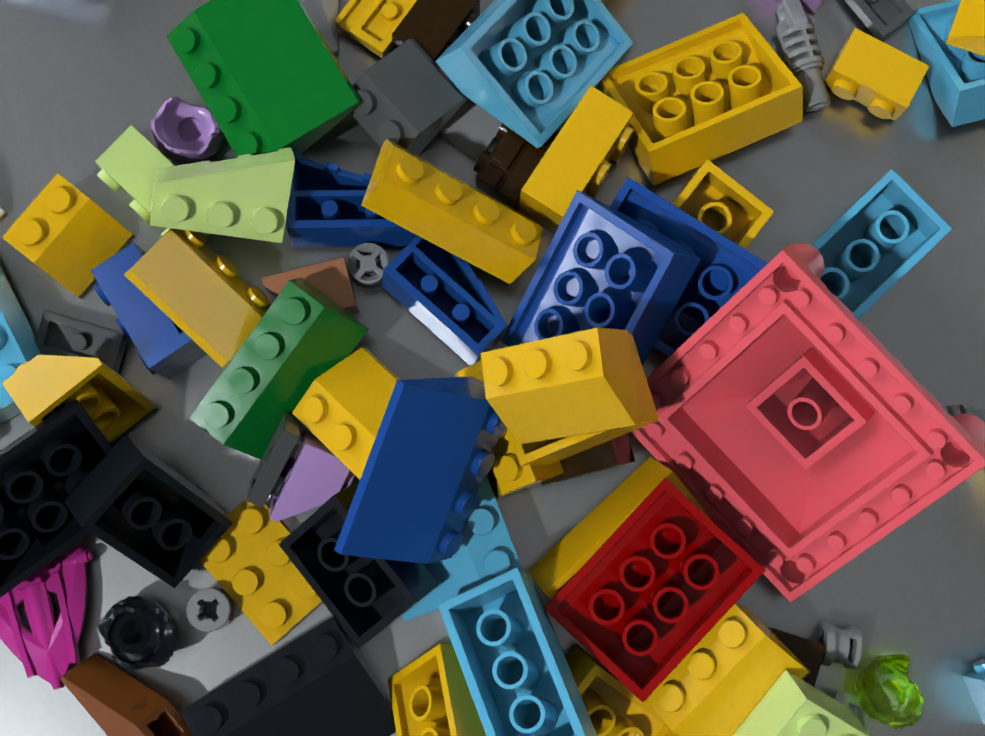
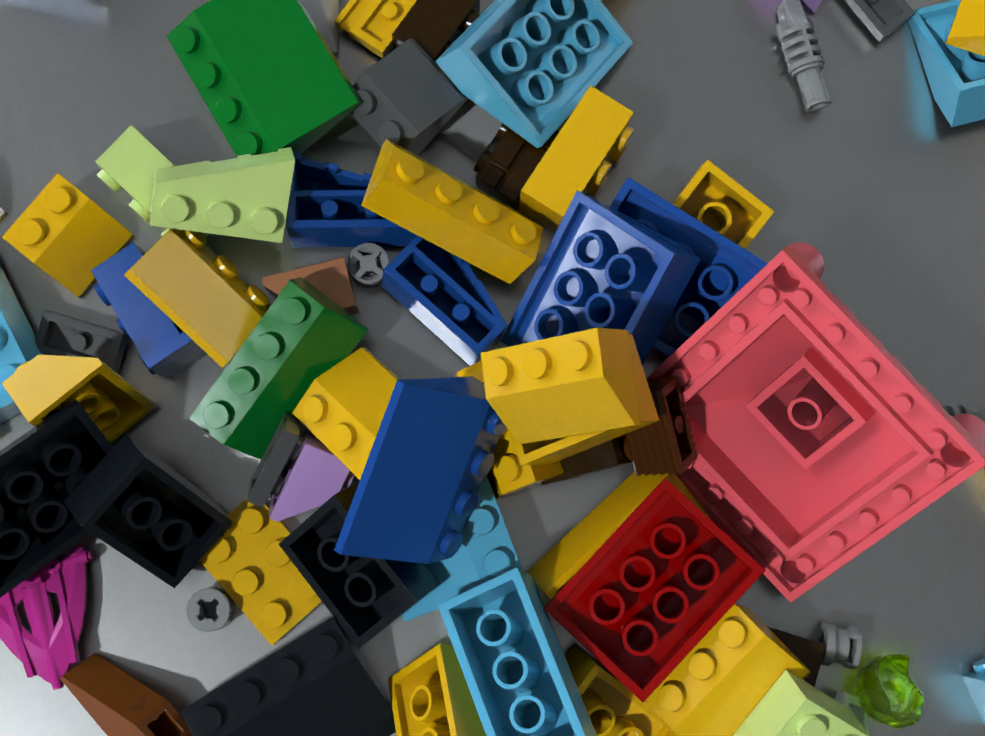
(138, 633): black hair -> none
(185, 131): lavender hair -> none
(665, 444): none -> reddish brown brick
(704, 97): yellow slope -> none
(875, 75): yellow brick -> none
(878, 242): medium azure brick -> none

